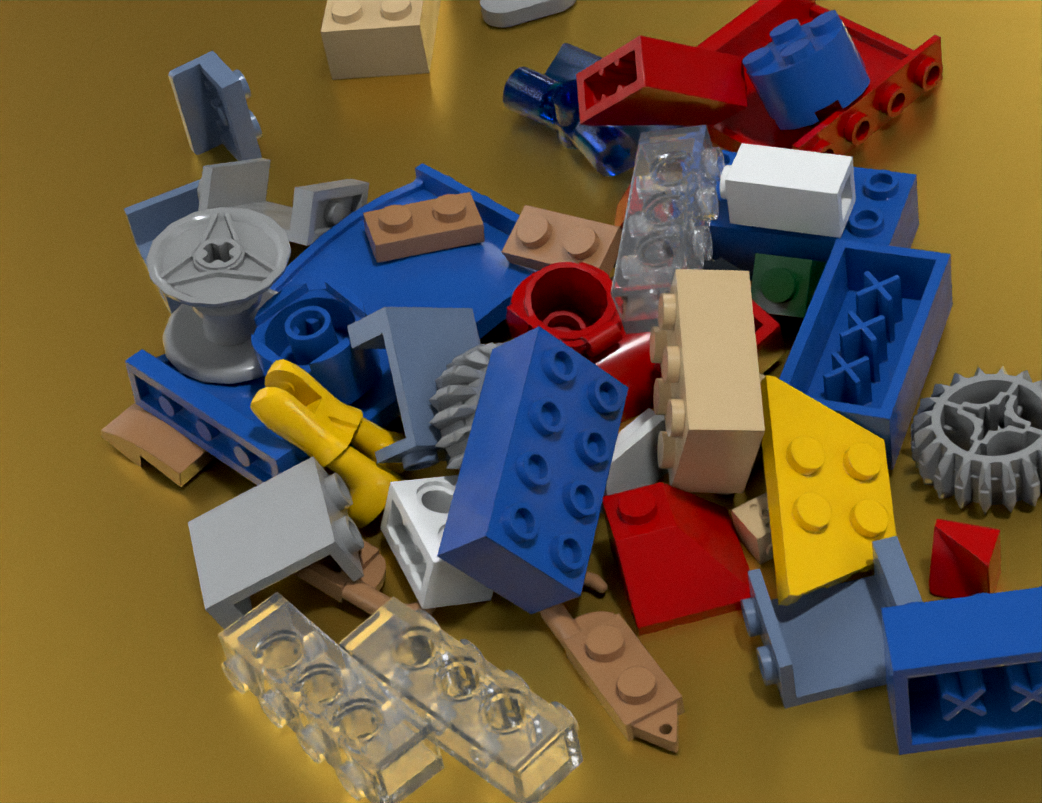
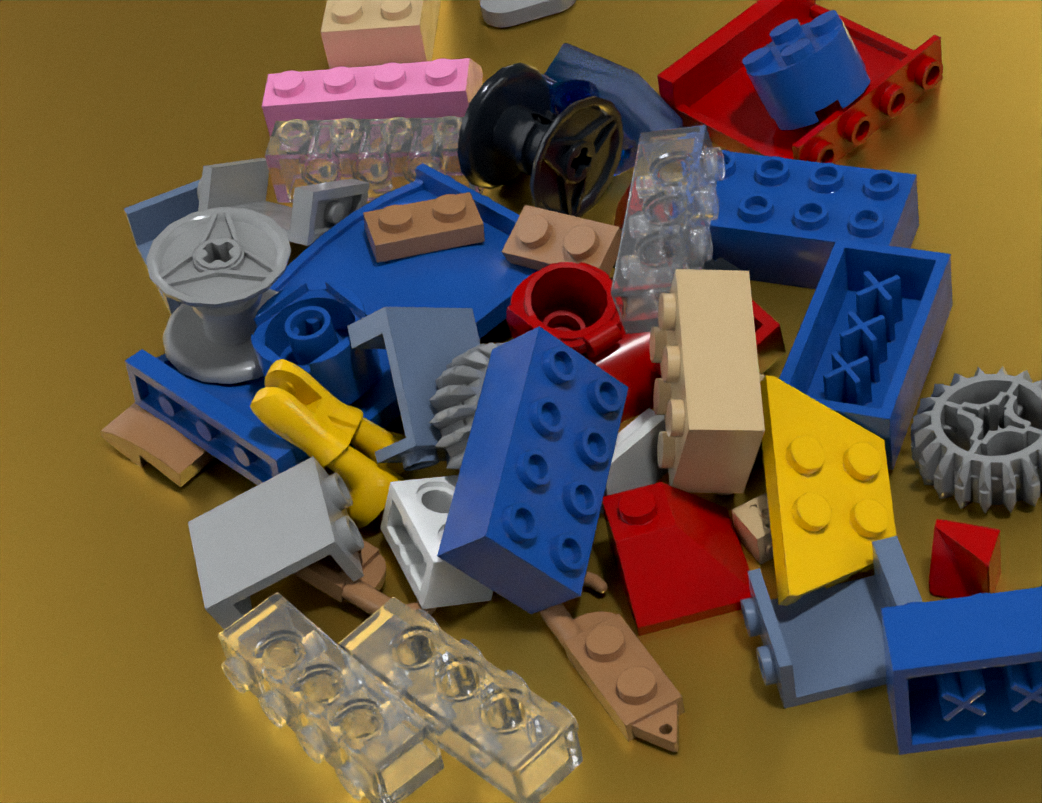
(215, 107): sand blue bracket -> none
(363, 150): none -> clear brick
(373, 92): none -> bright pink slope
(515, 132): none -> black piece
(661, 85): red slope -> none
(785, 283): dark green brick -> none
(789, 190): white brick -> none

